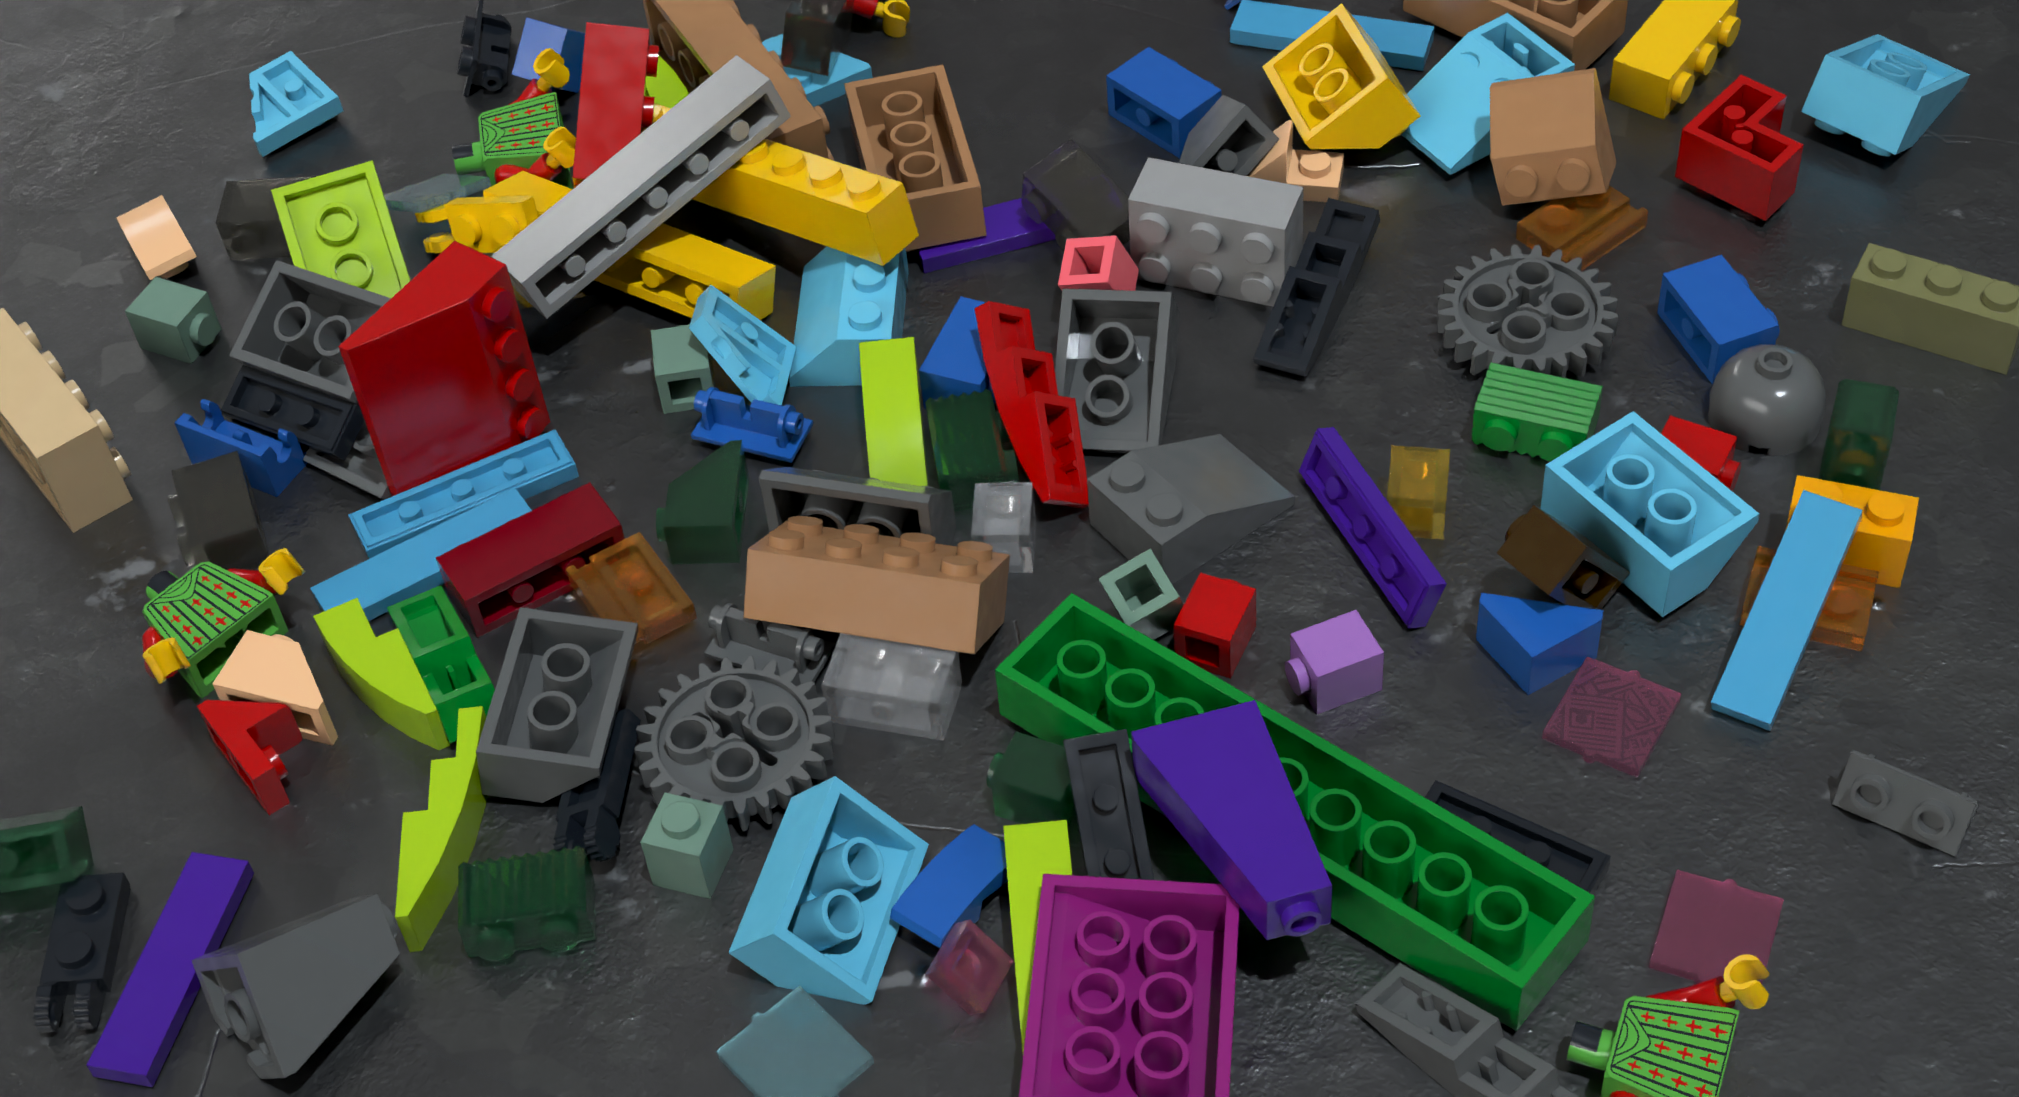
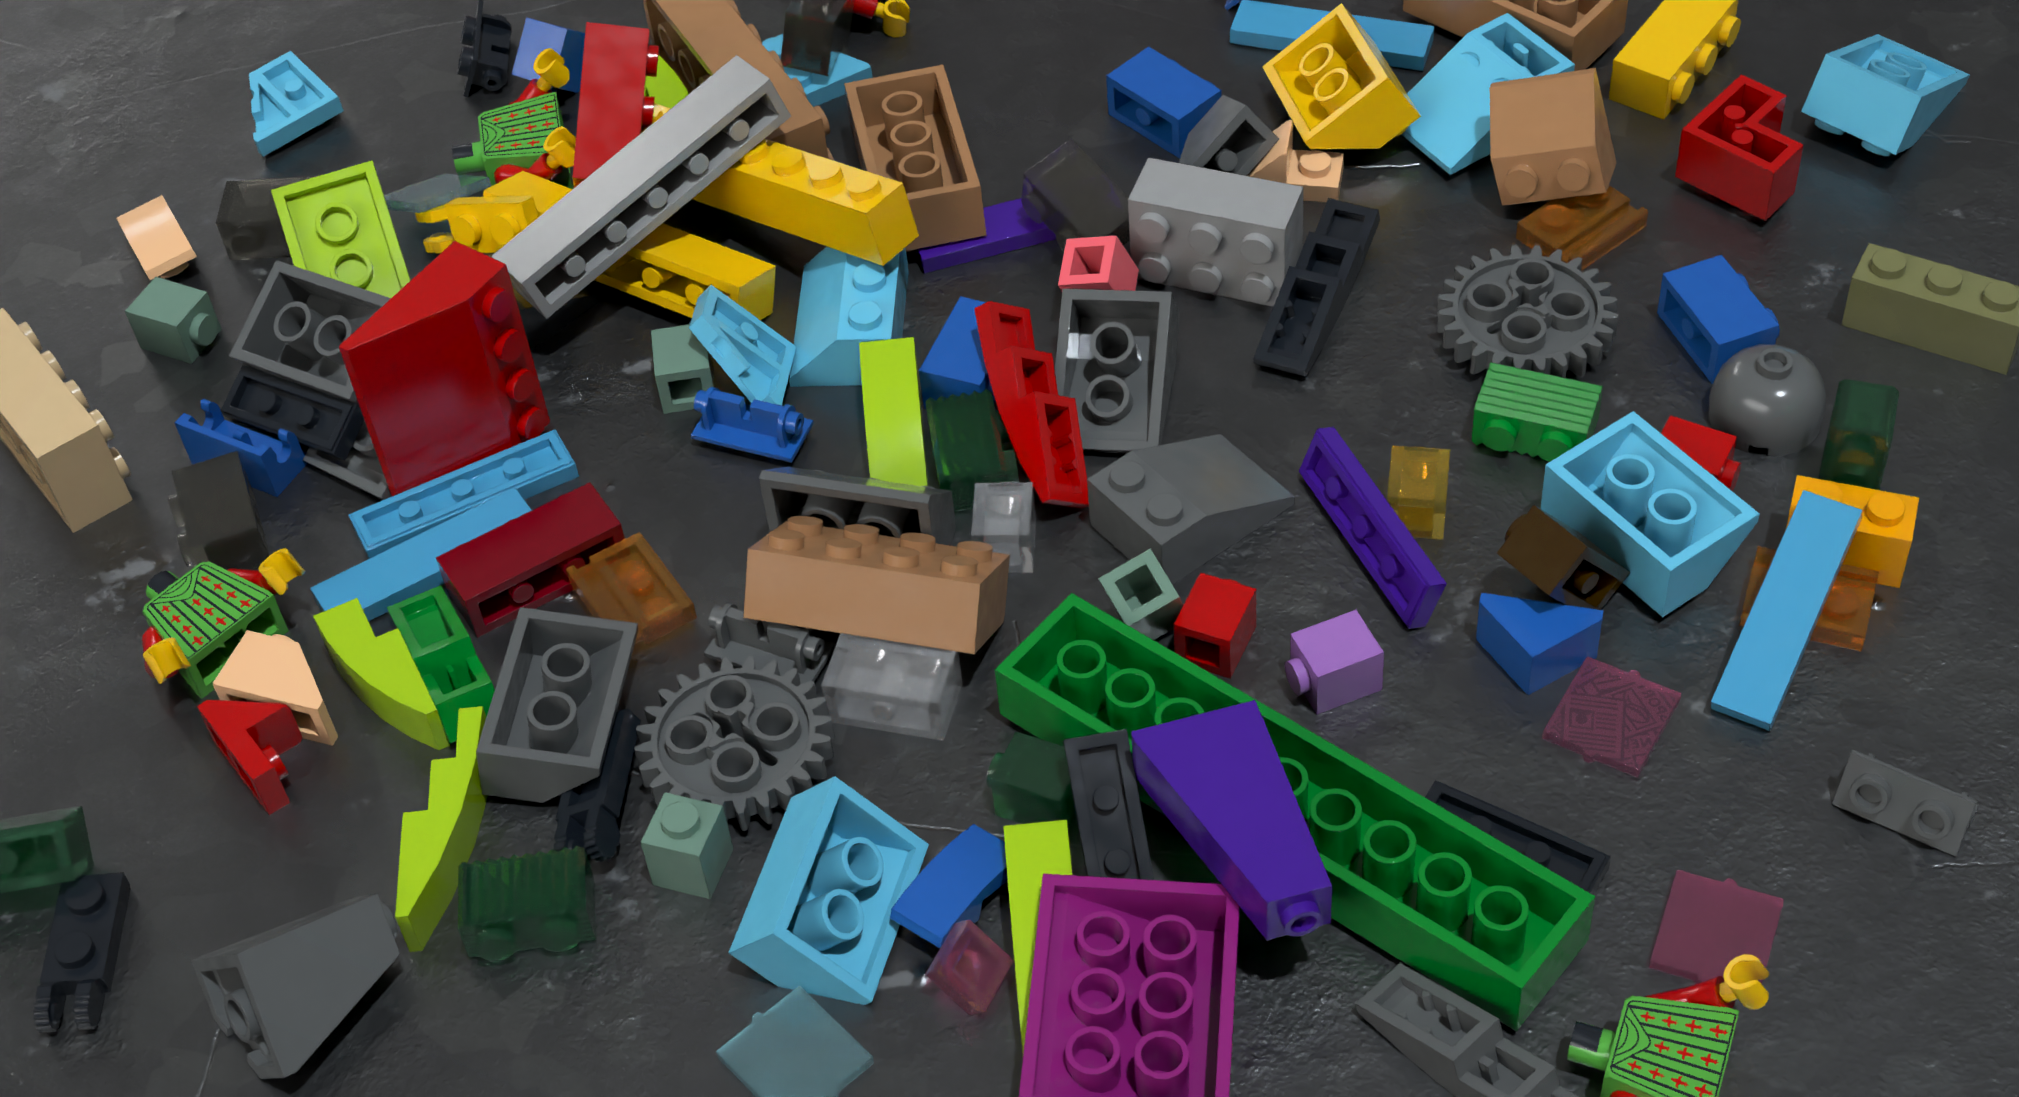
(164, 978): dark purple tile -> none
(707, 509): clear green slope -> none

